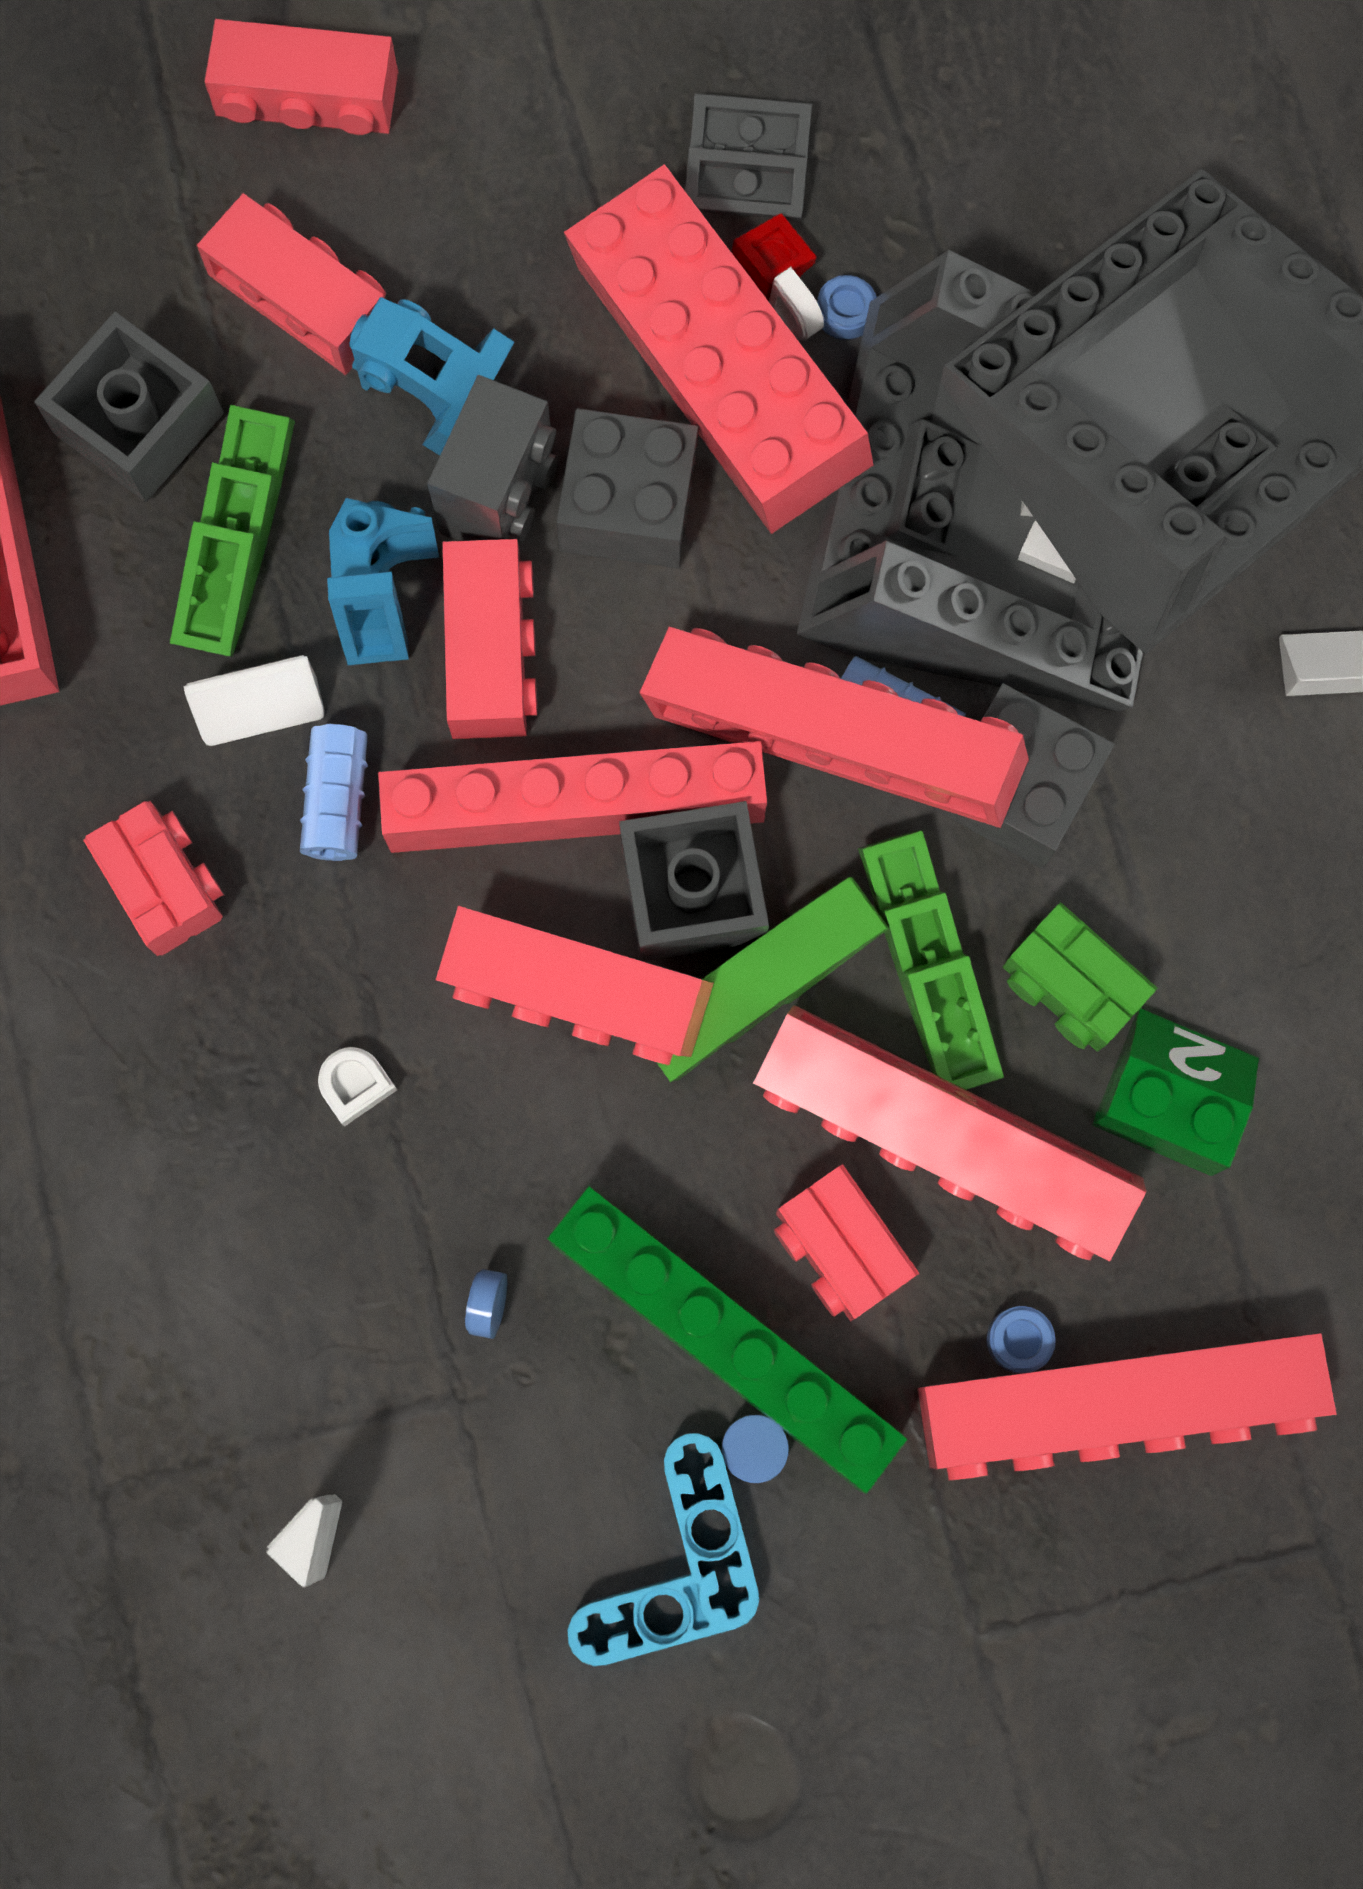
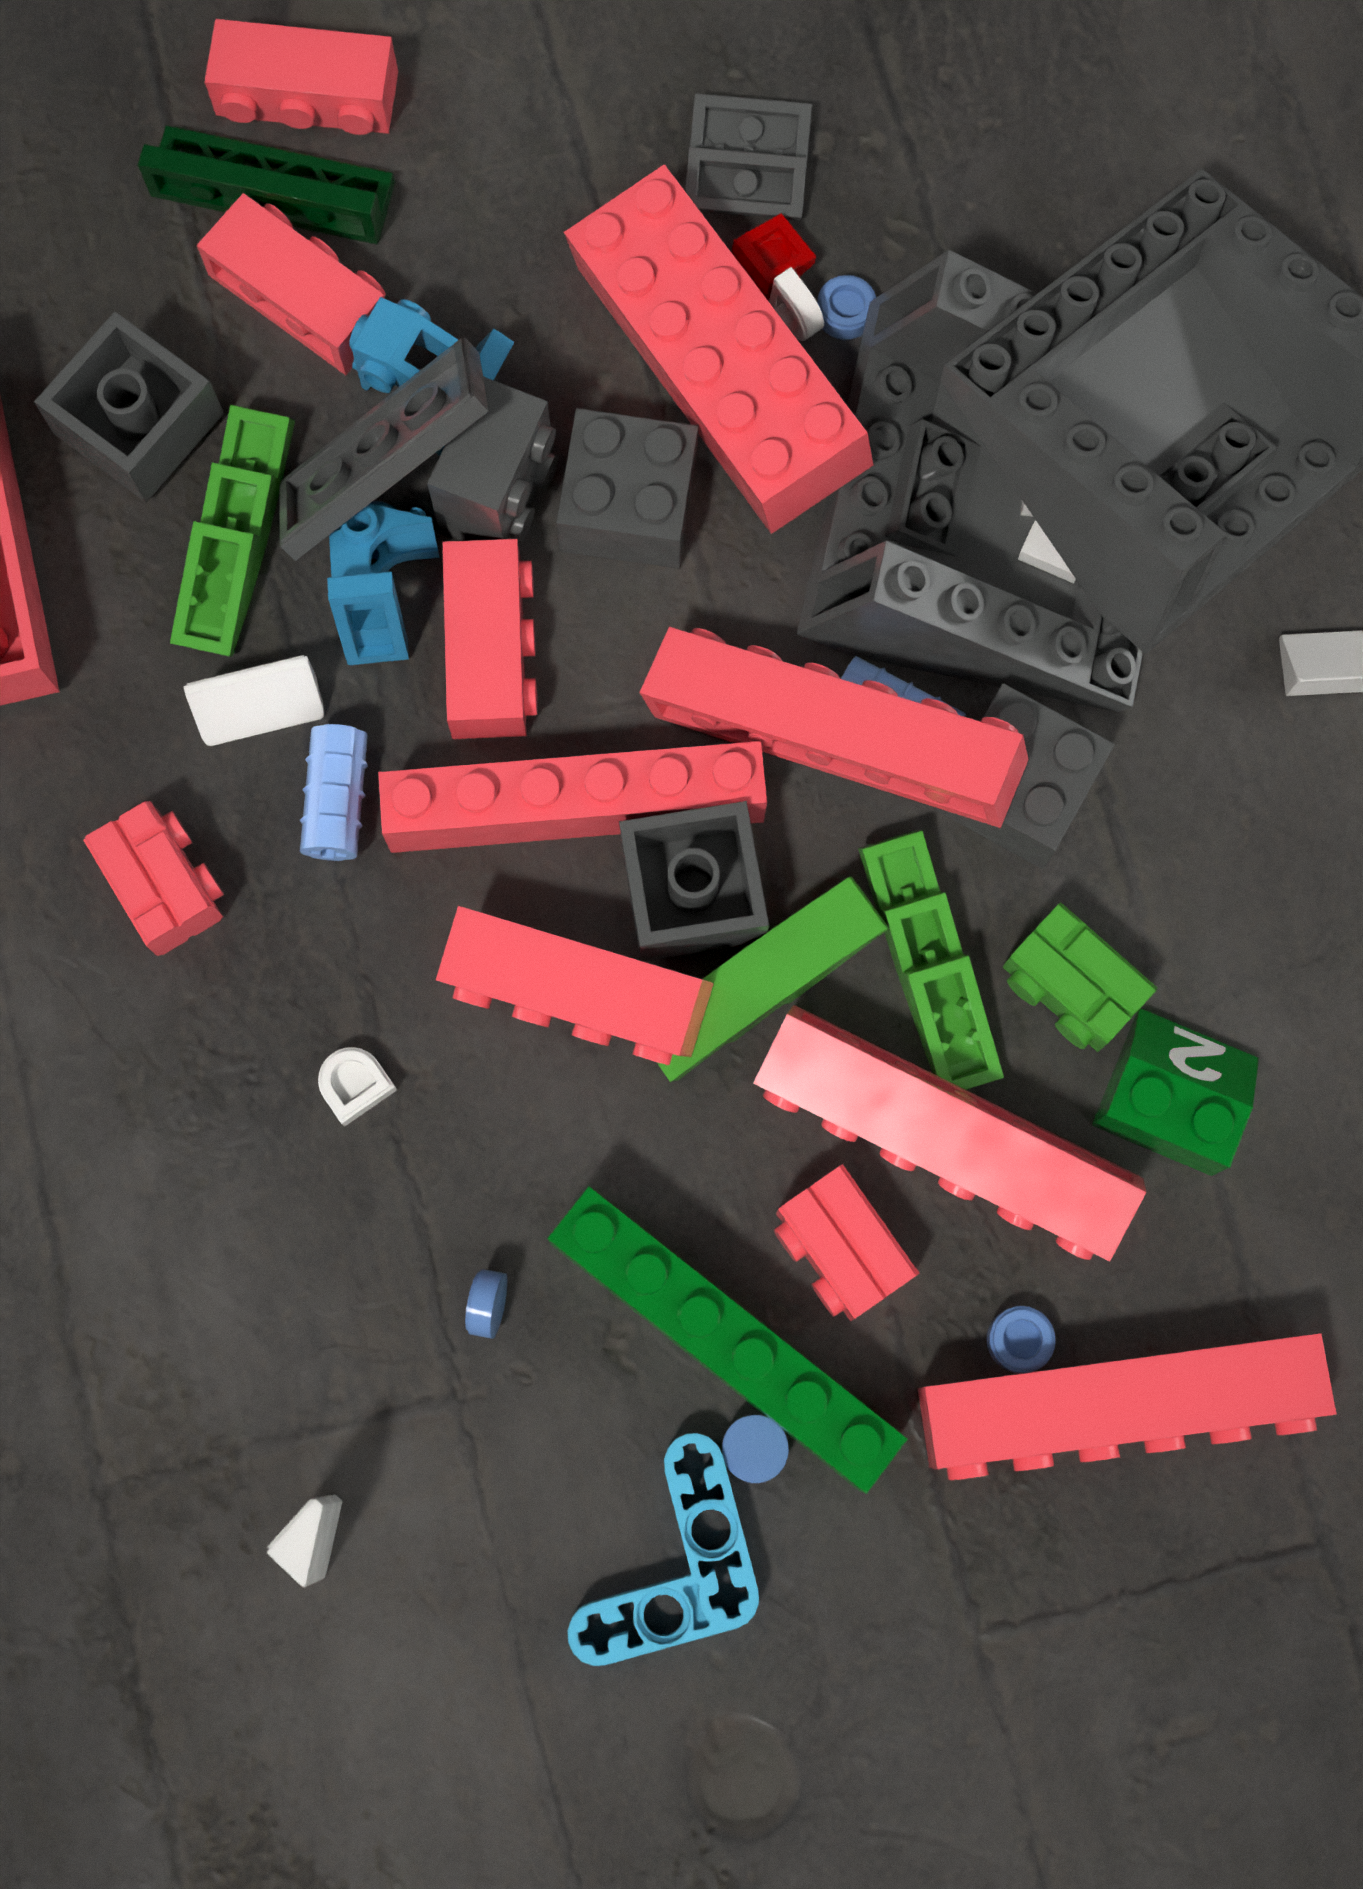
(306, 202): none -> dark green fence
(381, 448): none -> dark grey tile

